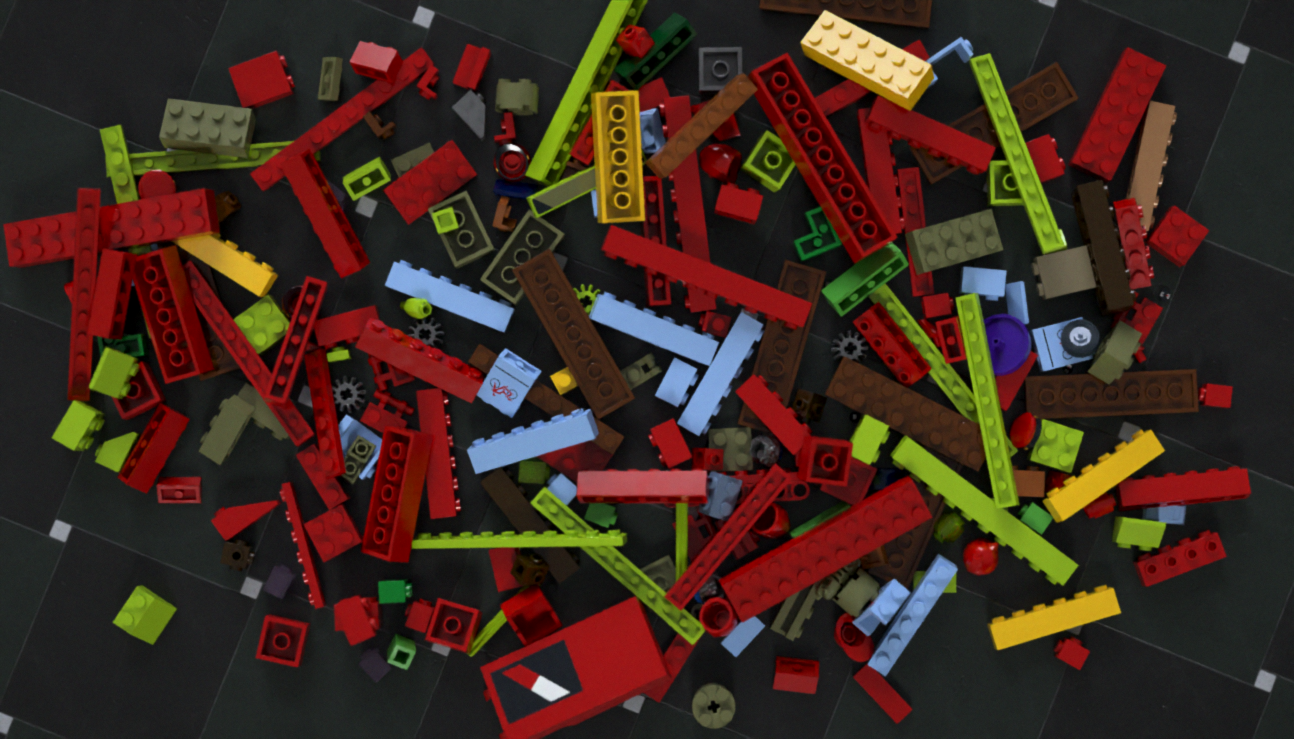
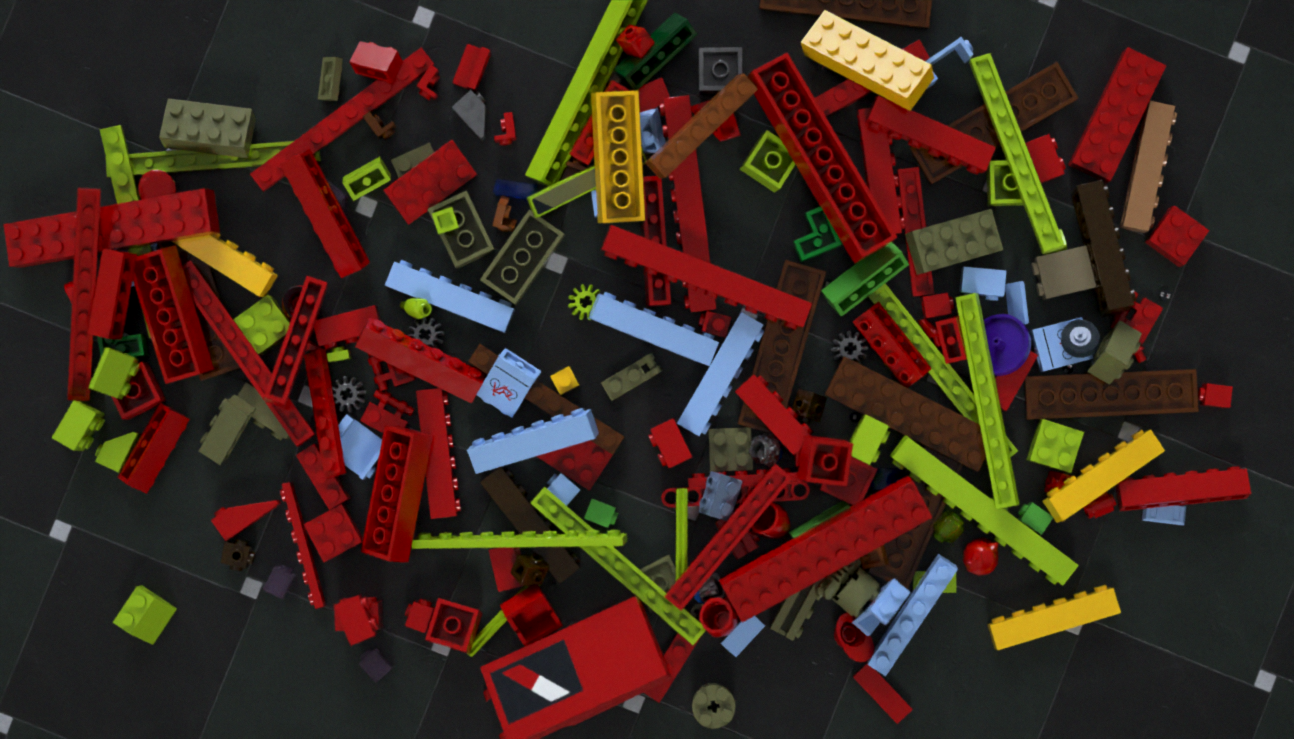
(179, 490): red slope -> none
(226, 204): reddish brown bracket -> none
(262, 80): red brick -> none
(283, 640): red brick -> none
(357, 458): olive slope -> none
(395, 590): green brick -> none
(401, 651): bright green brick -> none
(512, 162): red piece -> none
(517, 98): olive brick -> none
(533, 472): clear neon green brick -> none
(573, 333): reddish brown plate -> none
(643, 486): brick -> none
(676, 382): light blue brick -> none
(695, 539): red plate -> none
(707, 459): red bracket -> none
(718, 160): red piece -> none
(738, 203): red brick -> none
(796, 675): red panel -> none
(1025, 431): red piece -> none
(1029, 482): dark orange brick -> none
(1071, 652): red brick -> none
(1132, 242): red brick -> none
(1137, 532): lime slope -> none
(1180, 558): red brick -> none

